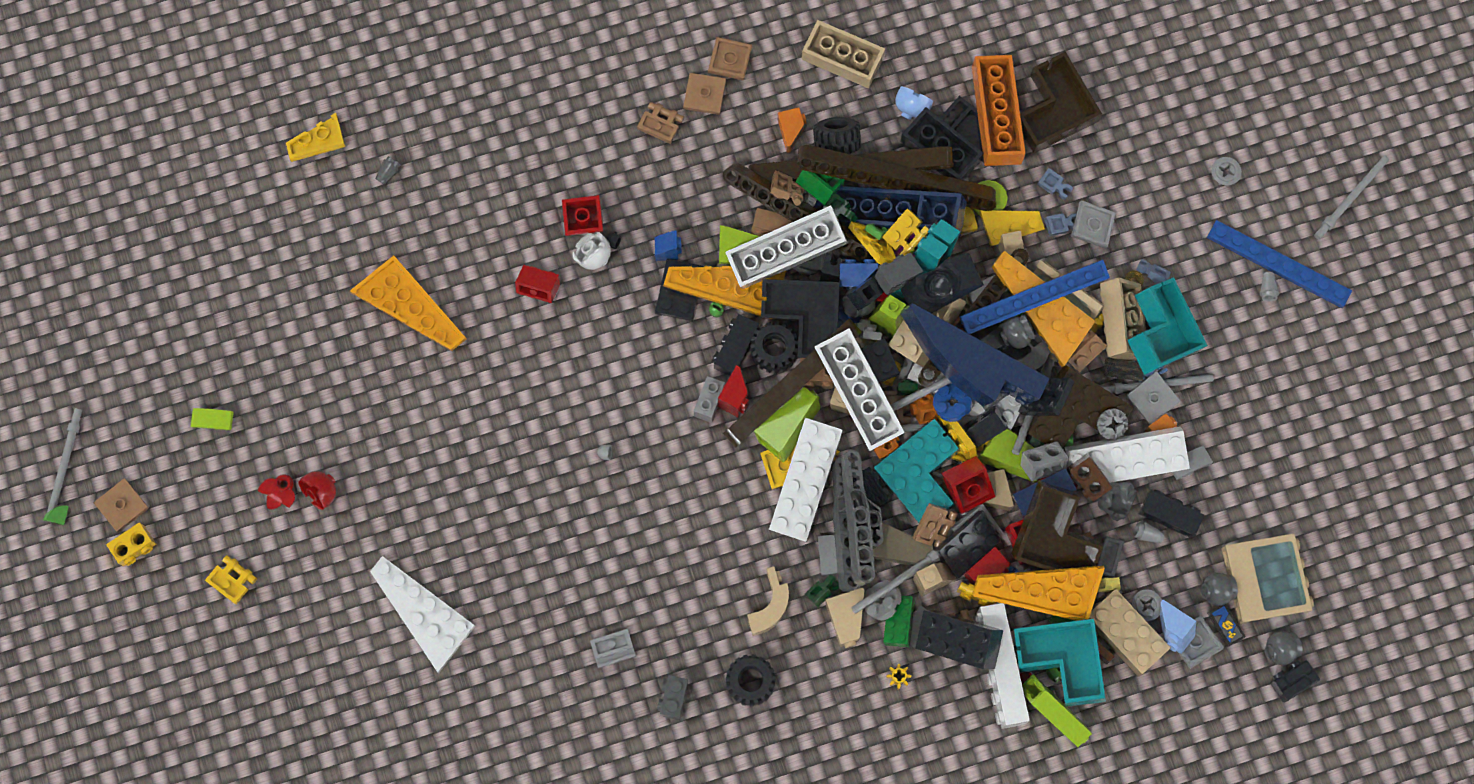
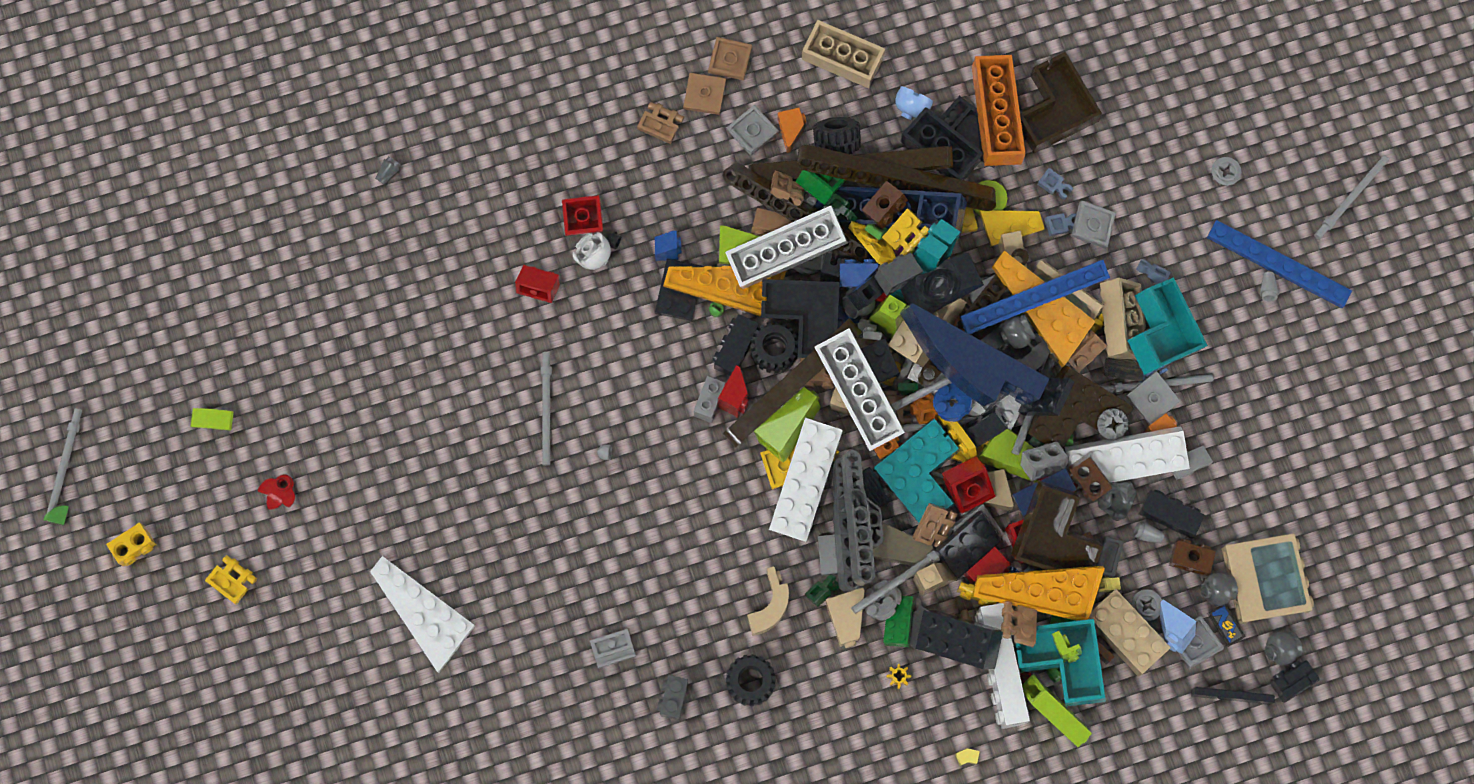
(121, 505): medium nougat plate -> none
(319, 488): red cylinder -> none
(321, 139): yellow wing -> none
(401, 297): light orange wing -> none
(546, 372): none -> light grey bar
(752, 130): none -> light grey plate
(885, 195): none -> reddish brown brick
(967, 756): none -> light yellow piece
(1025, 624): none -> medium nougat plate
(1063, 647): none -> lime bracket
(1135, 274): clear yellow plate -> none
(1180, 559): none -> reddish brown brick
(1231, 695): none -> black tile

